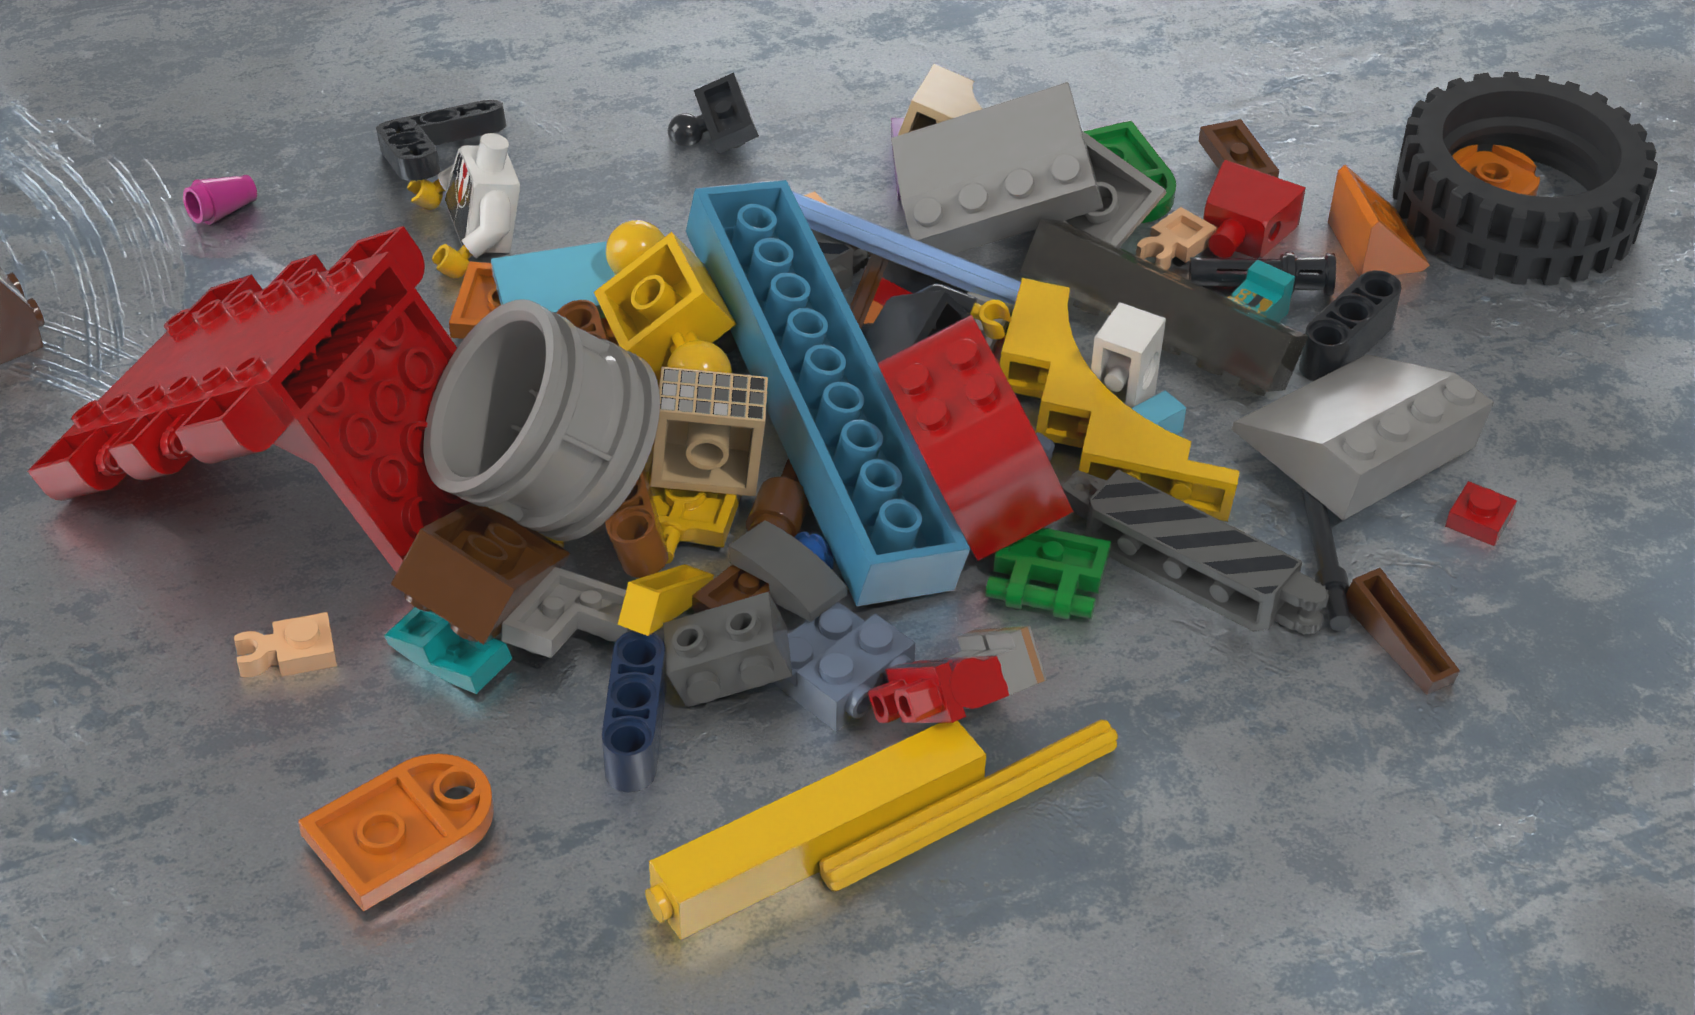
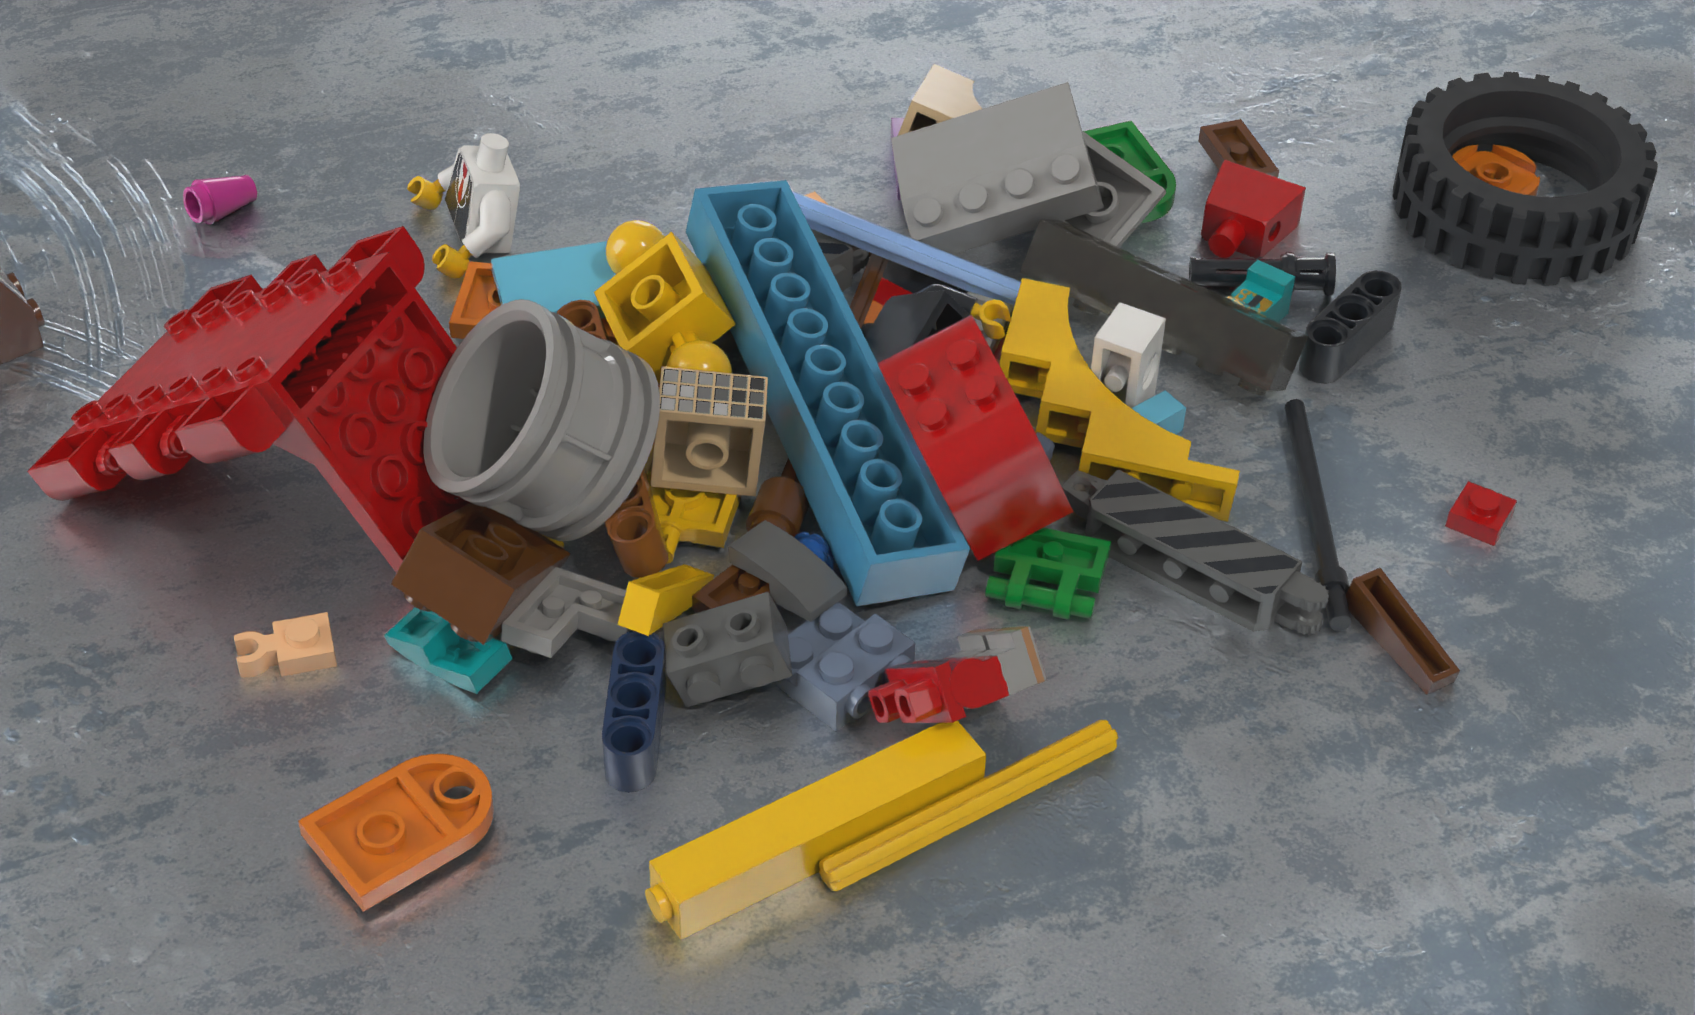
(412, 140): black beam -> none
(723, 116): black plate -> none
(1177, 236): light nougat plate -> none
(1367, 429): light grey slope -> none
(1371, 229): orange slope -> none

